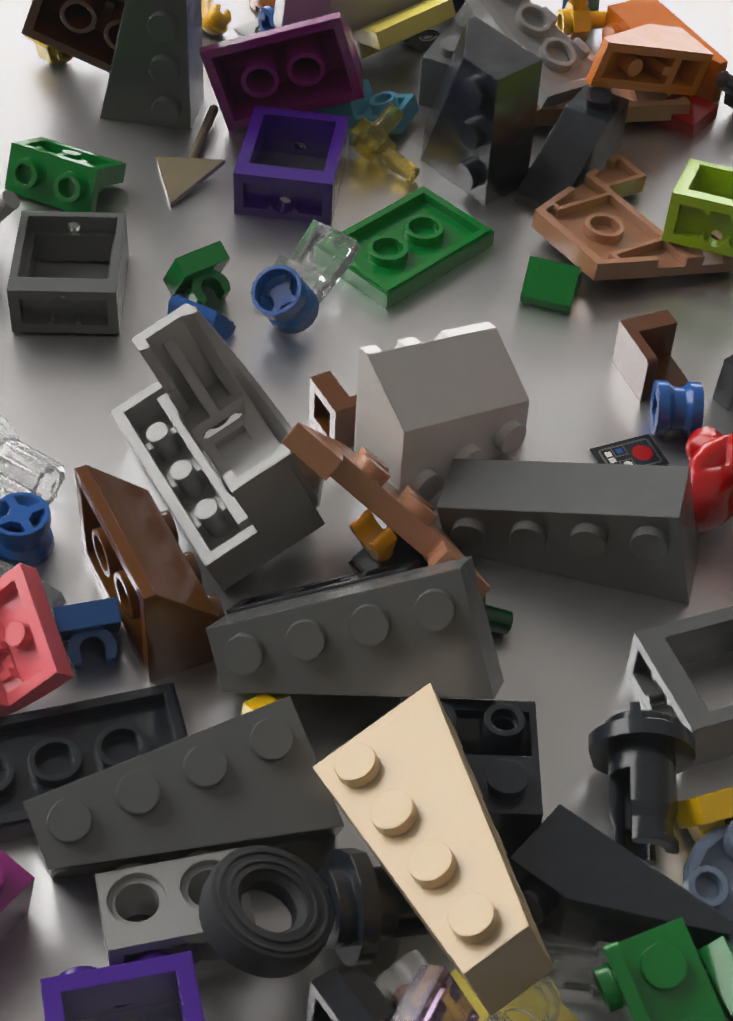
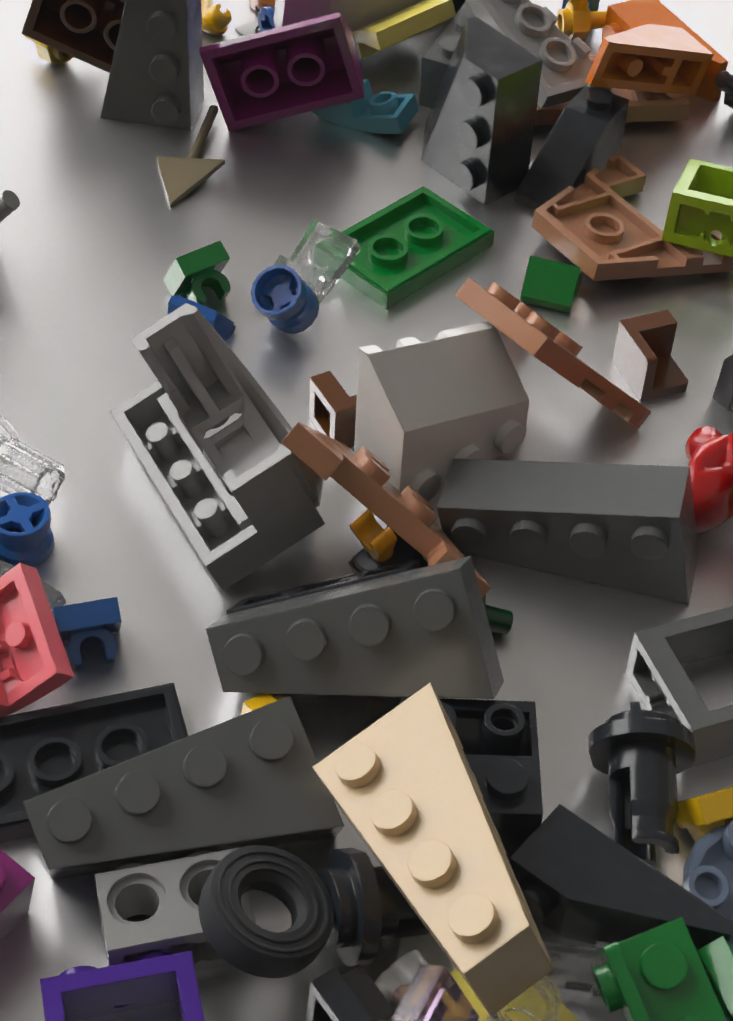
(60, 174): green bracket -> none
(68, 303): dark grey window -> none
(141, 564): reddish brown slope -> none
(310, 192): dark purple window -> none
(373, 141): clear yellow piece -> none
(423, 40): black sticker -> none
(548, 346): none -> nougat wing
(632, 451): sticker -> none
(676, 407): blue wheel -> none
(701, 114): red tile -> none

